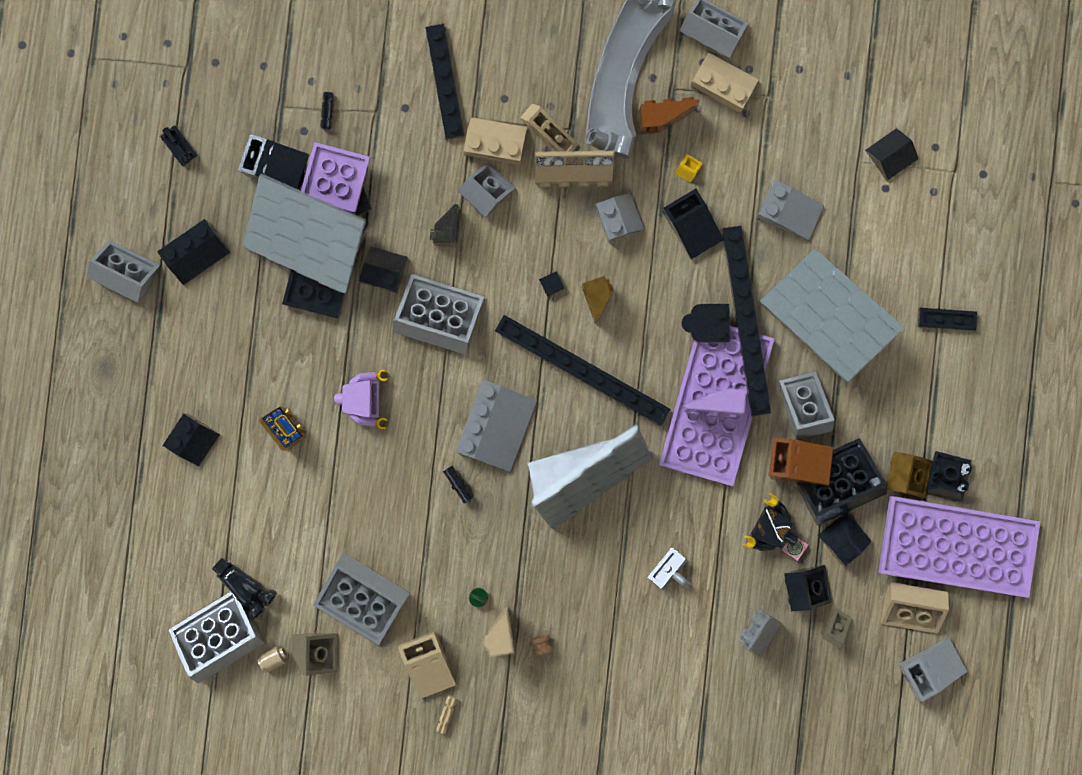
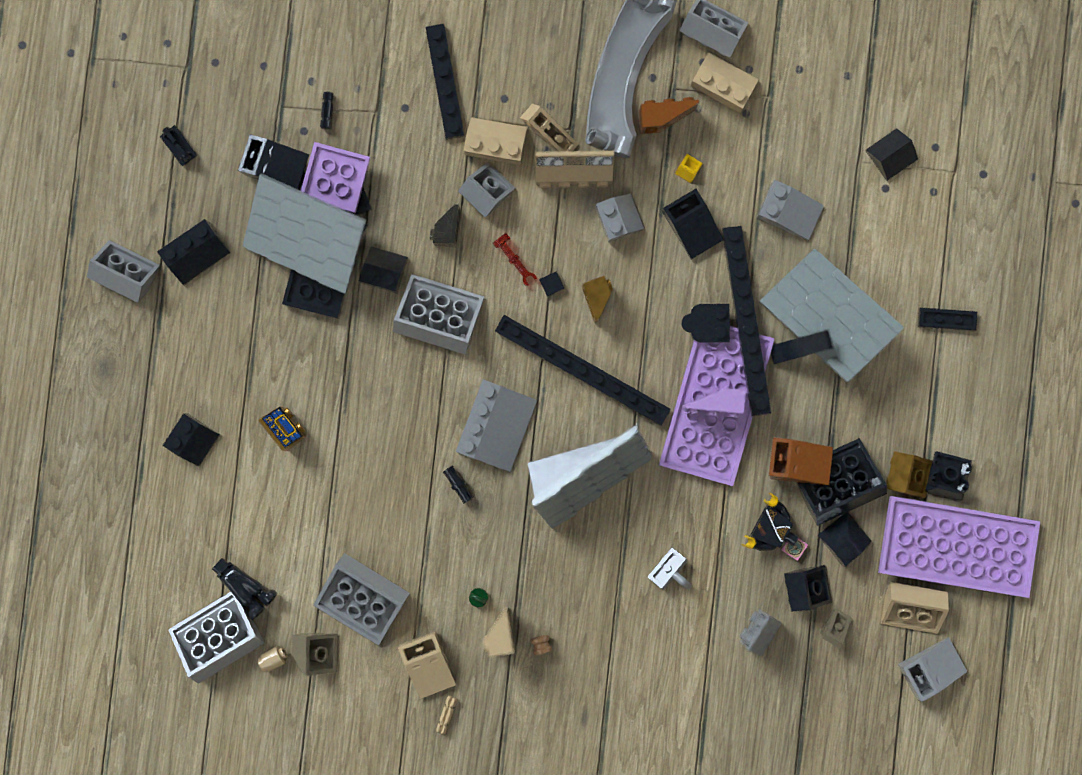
(361, 399): lavender torso -> none
(513, 259): none -> clear red piece
(801, 346): none -> black tile
(806, 406): light grey slope -> none

